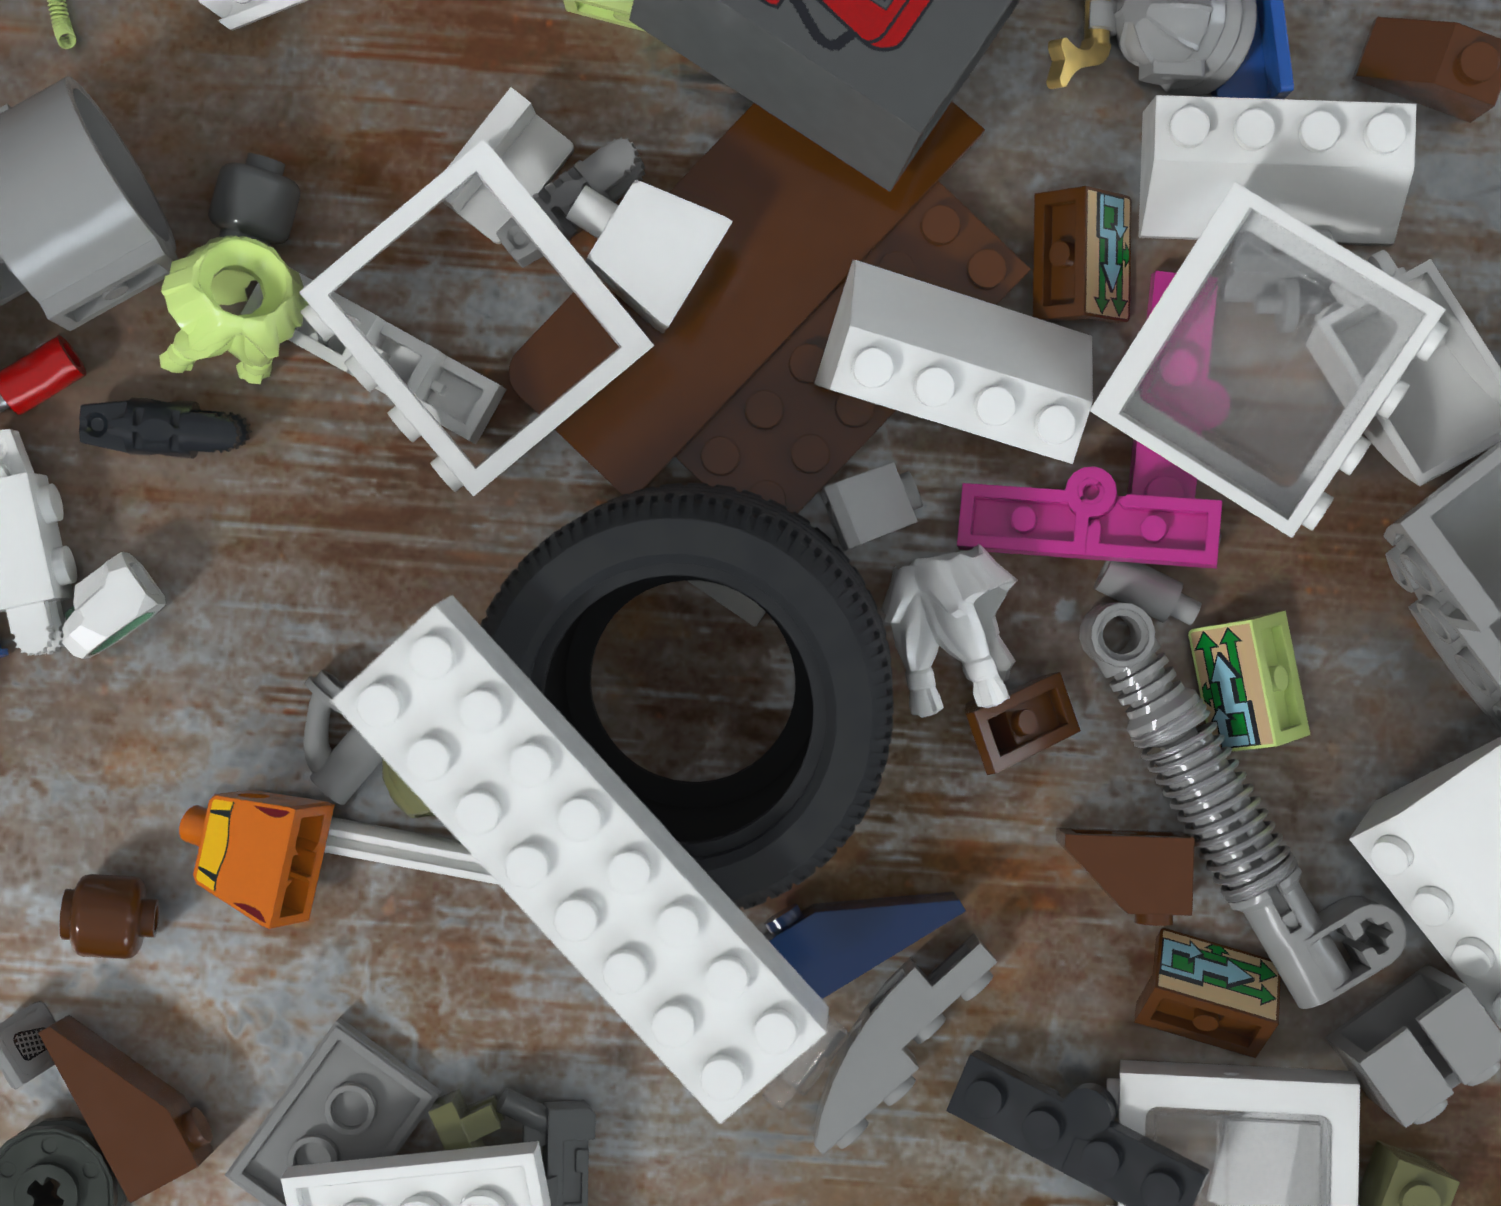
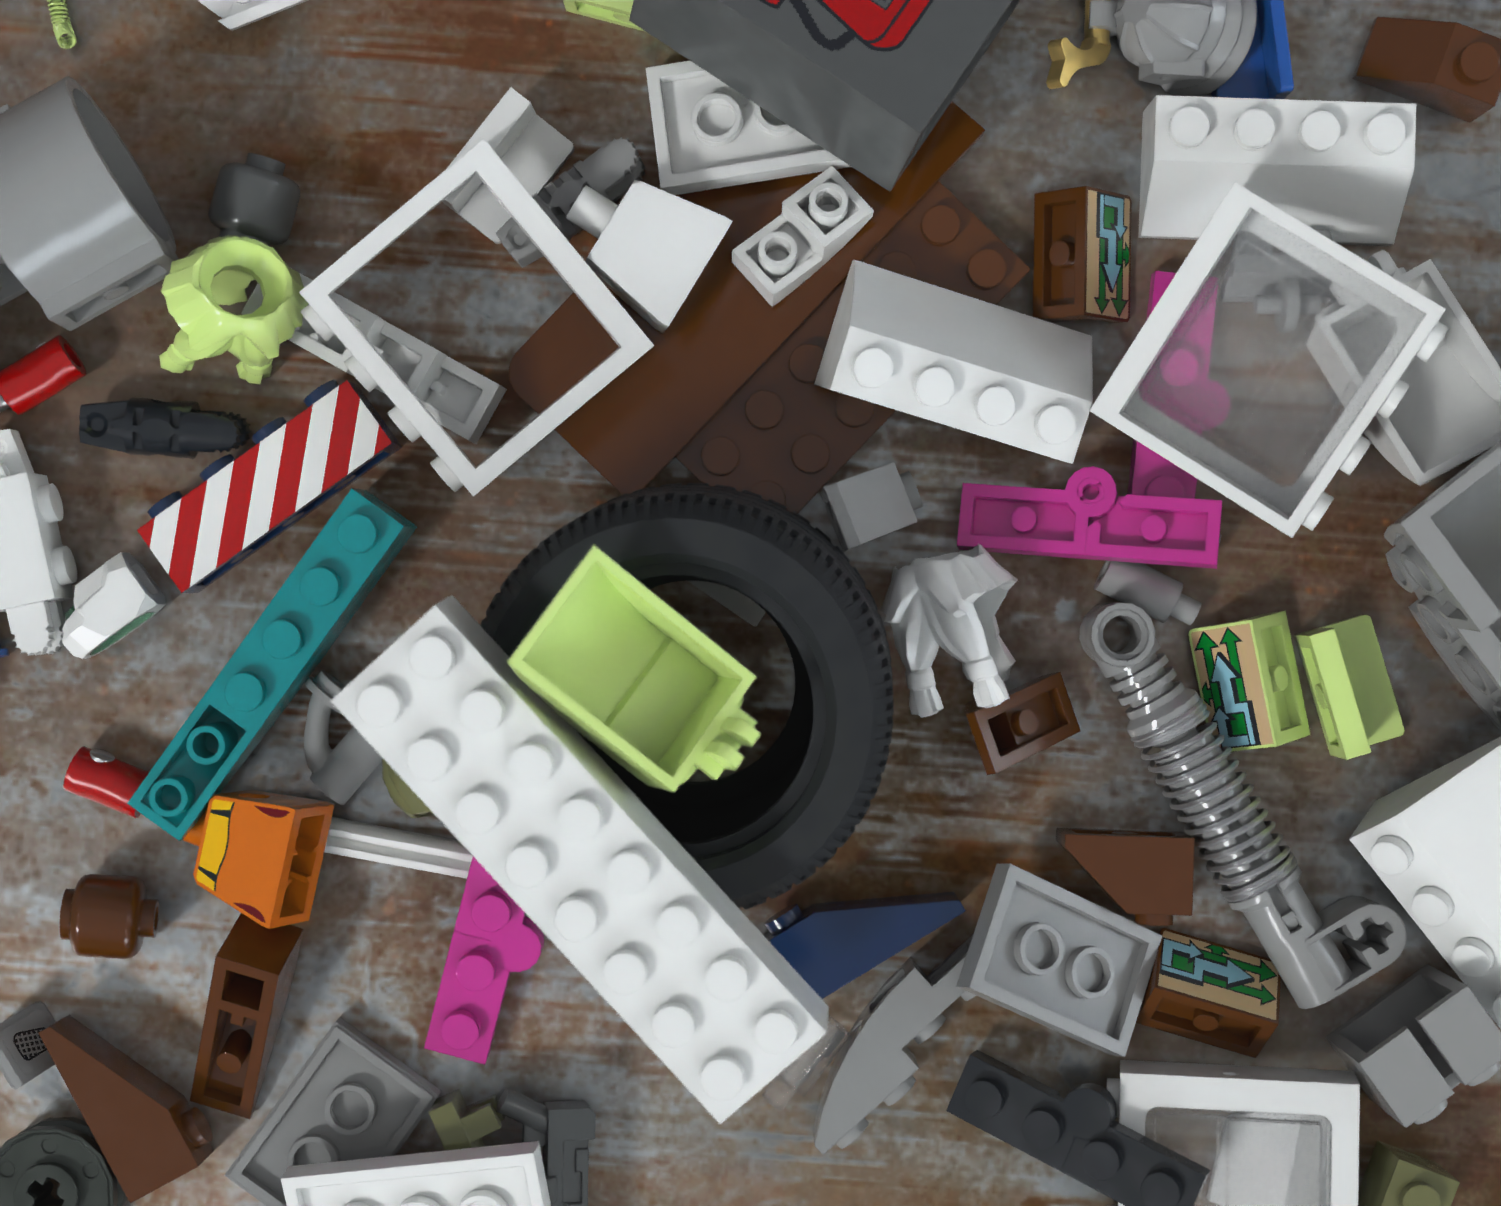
(104, 779): none -> red piece
(244, 1014): none -> reddish brown slope
(268, 486): none -> brick
(273, 661): none -> teal slope
(485, 947): none -> dark pink hinge
(637, 677): none -> yellowish green piece
(718, 137): none -> white plate
(804, 237): none -> white slope
(1059, 960): none -> light grey plate
(1350, 686): none -> yellowish green panel

